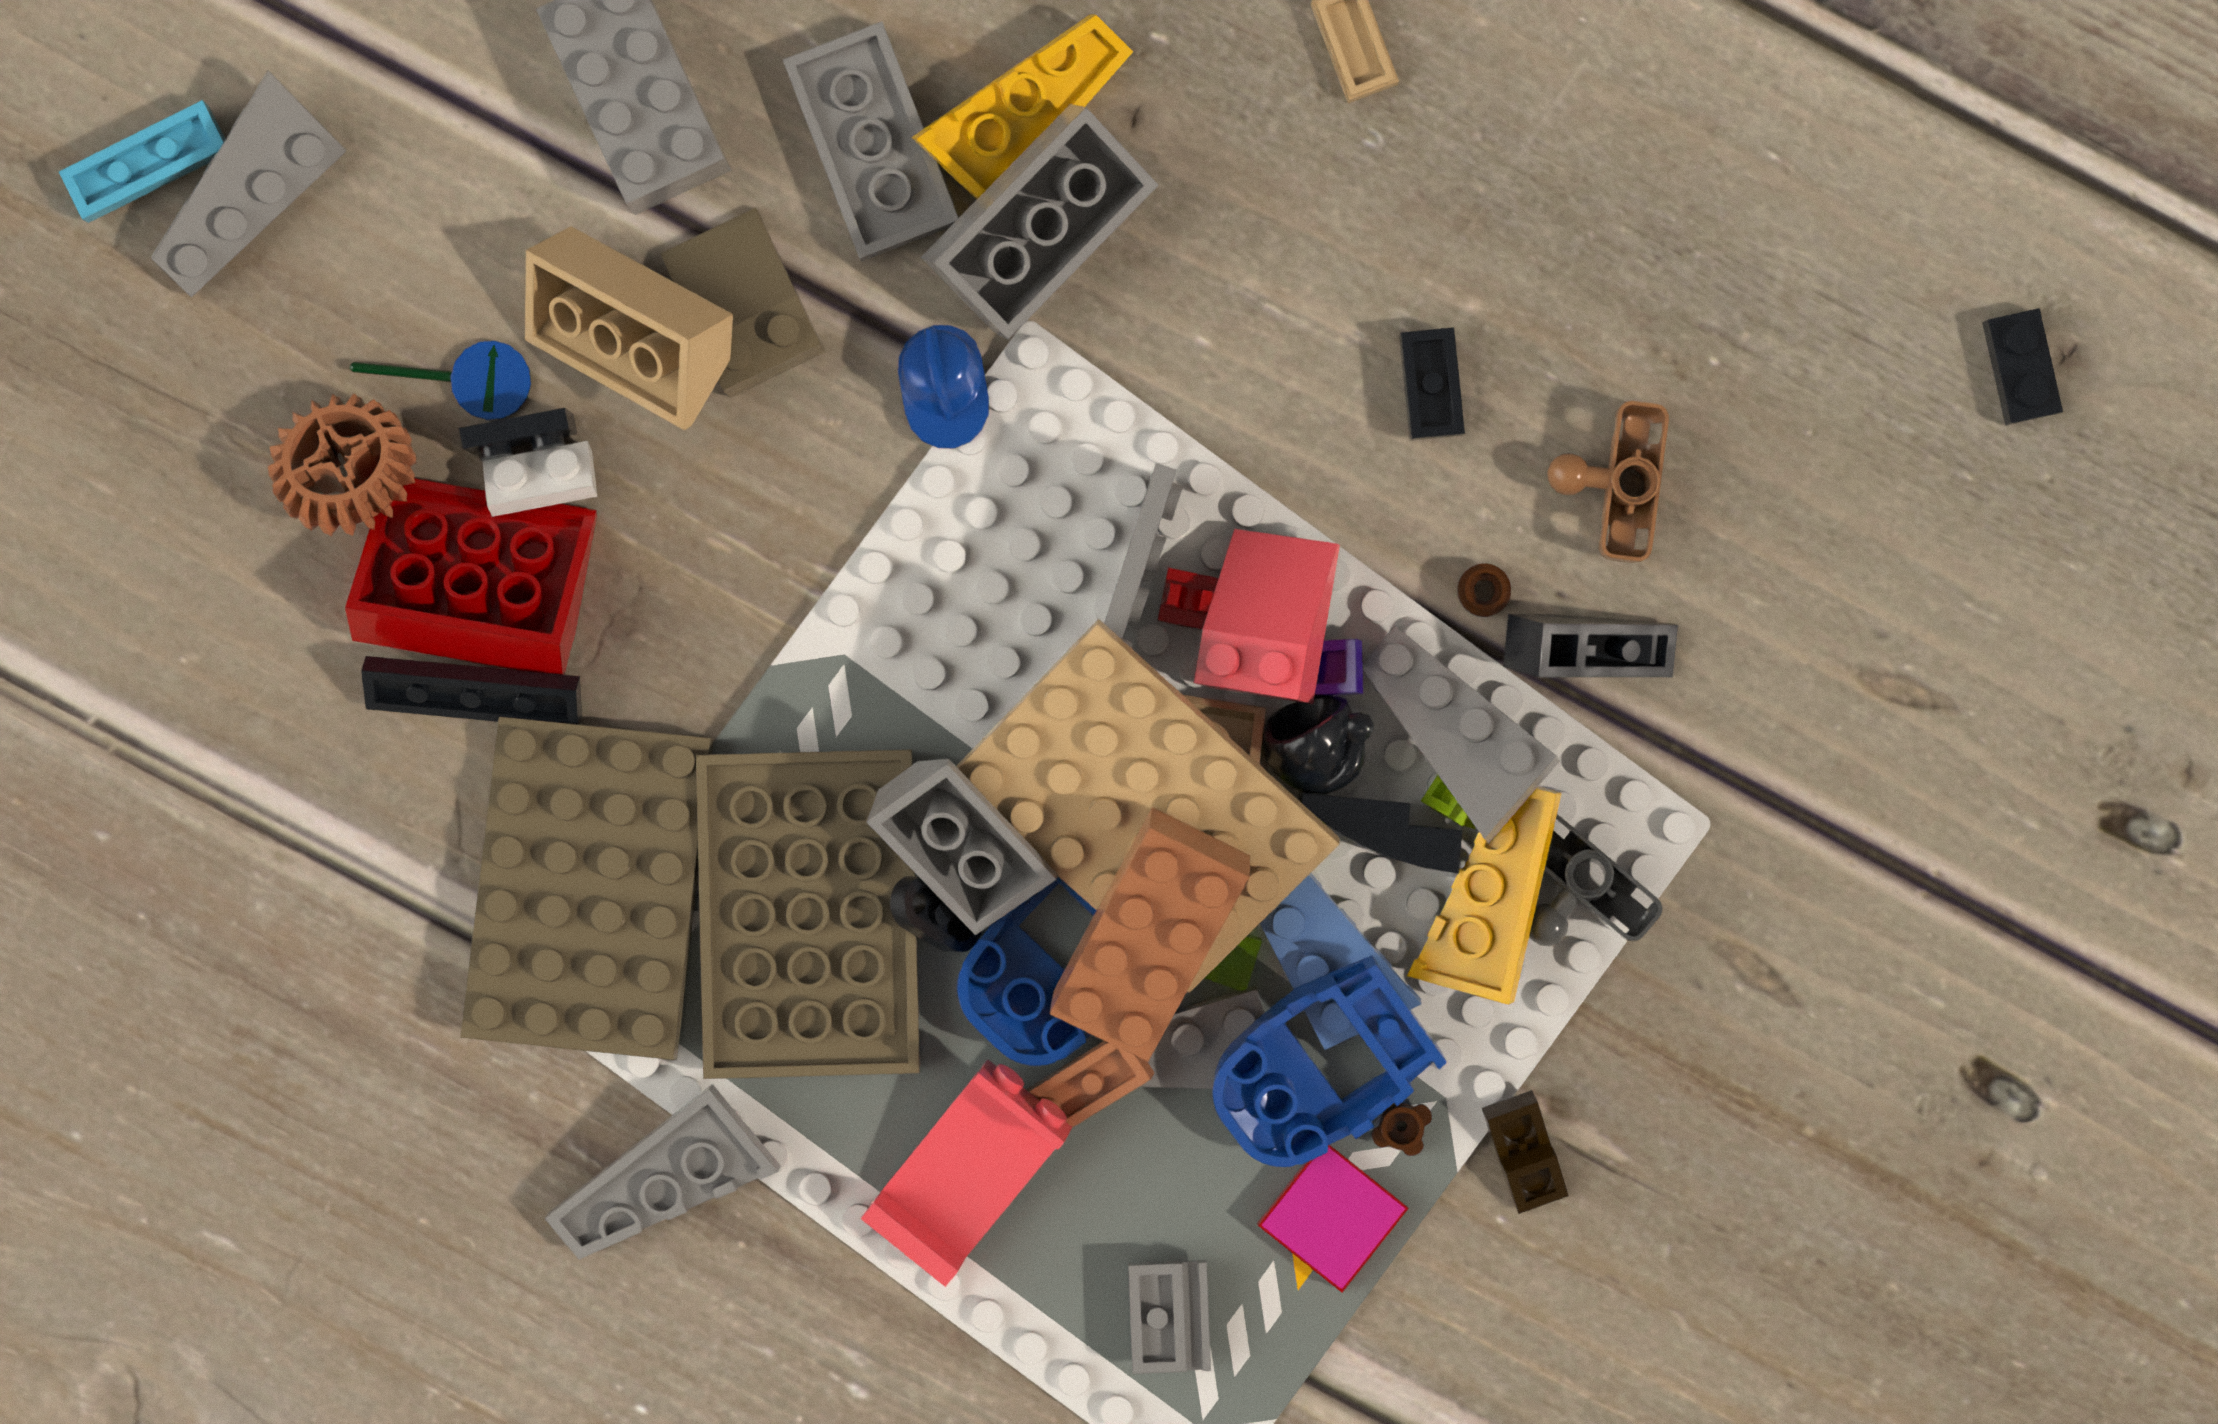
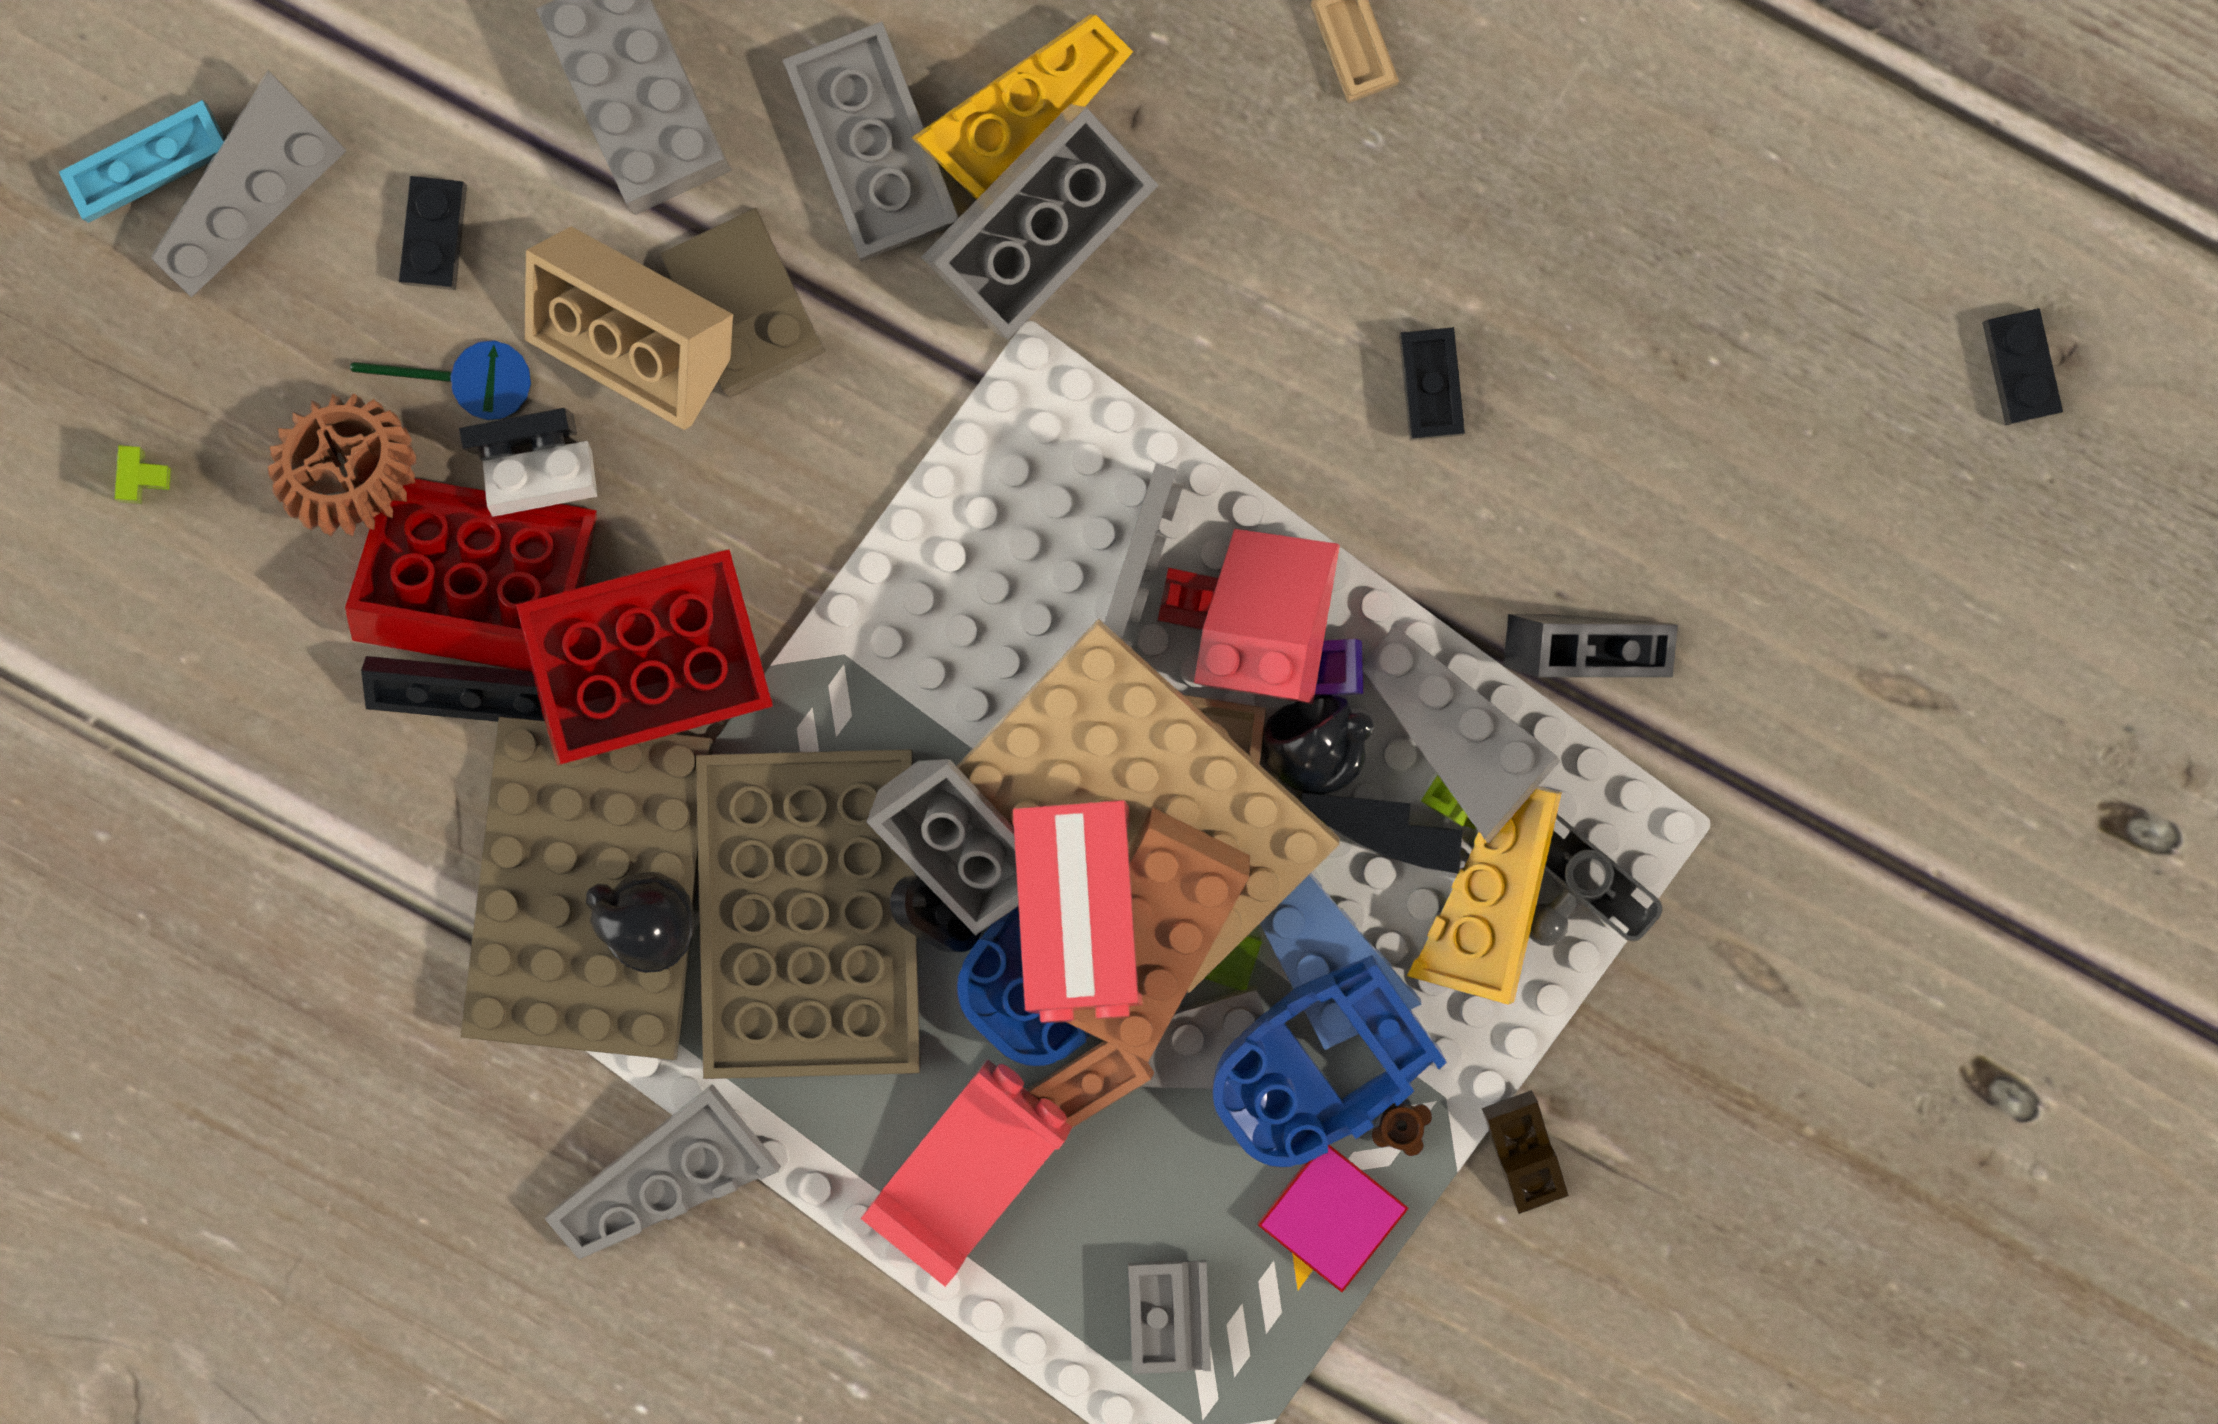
(134, 475): none -> lime tile
(432, 233): none -> black plate
(643, 656): none -> red slope
(643, 920): none -> black piece
(943, 386): blue piece -> none
(1076, 910): none -> coral panel
(1499, 583): reddish brown plate -> none
(1625, 514): medium nougat piece -> none

